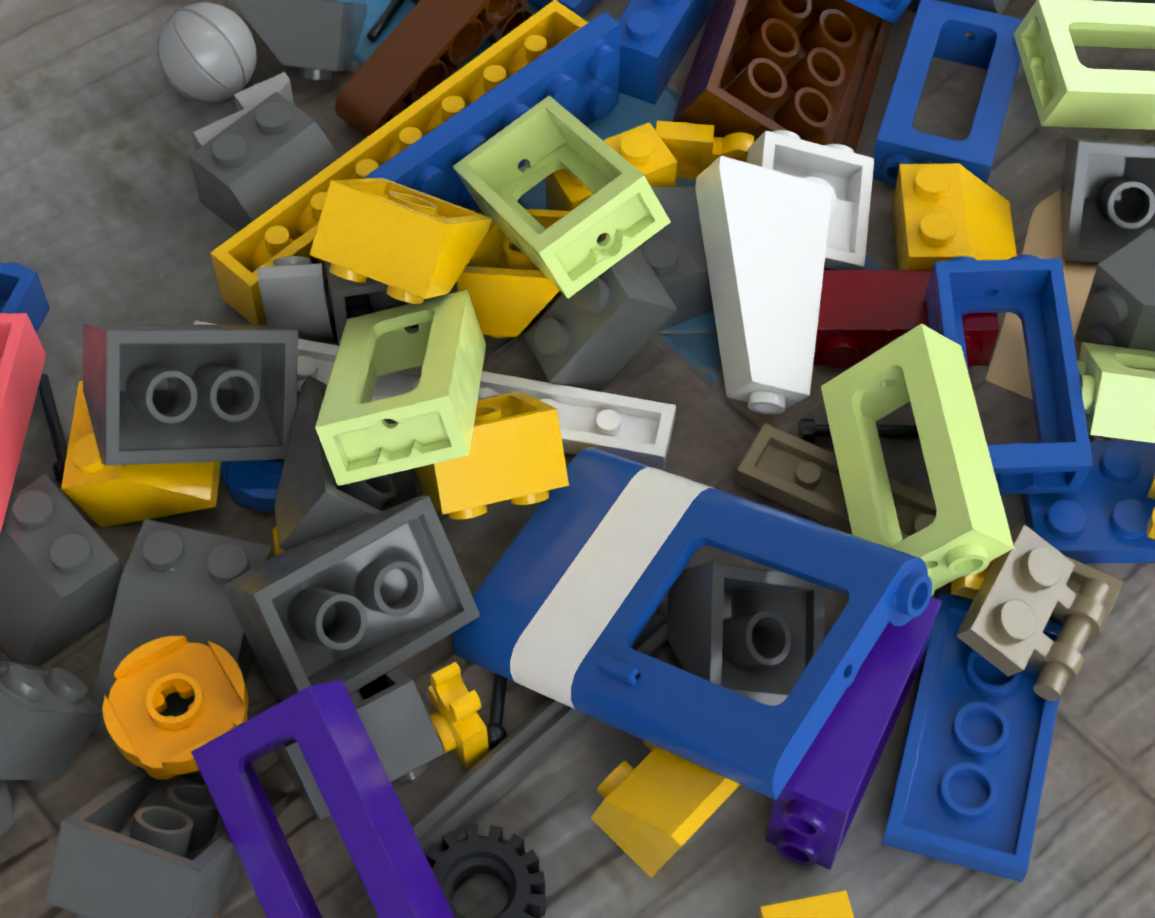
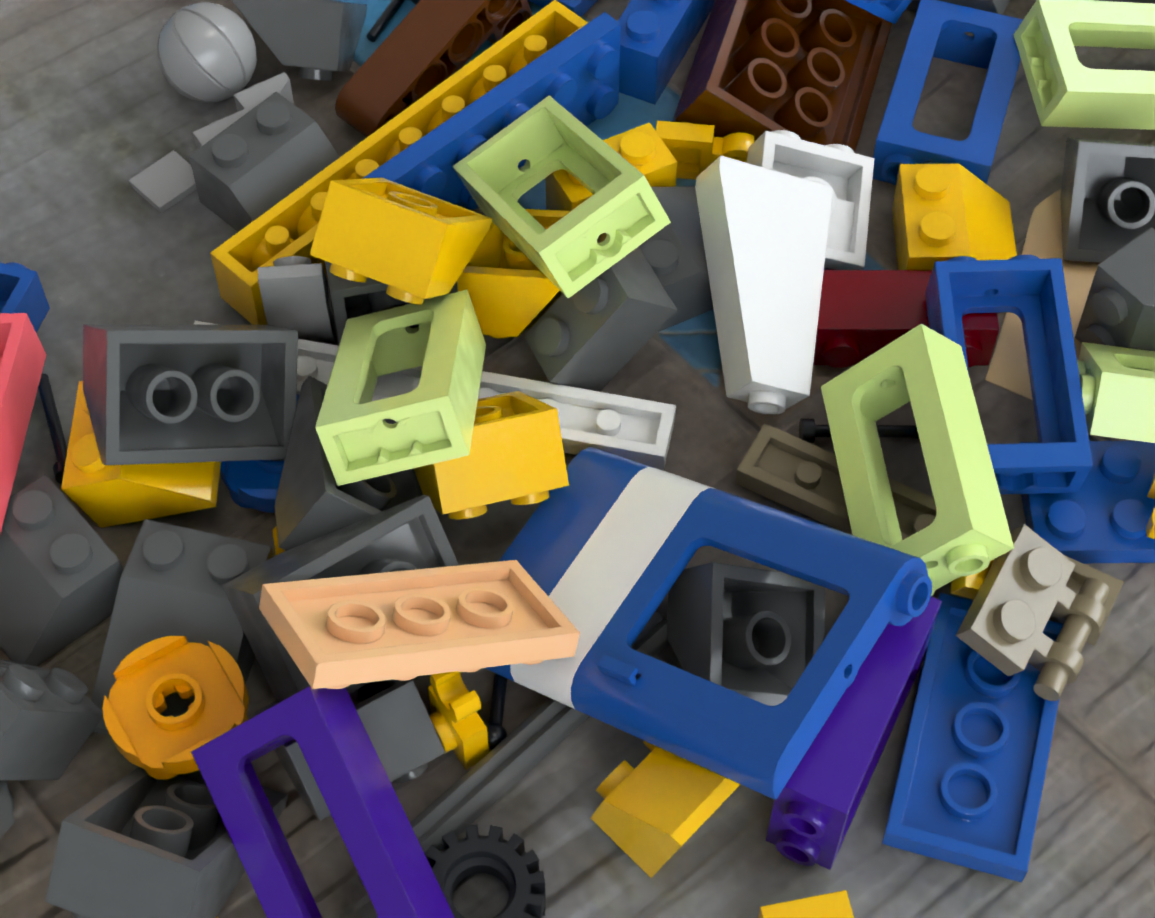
(165, 181): none -> light grey piece
(416, 623): none -> light nougat plate

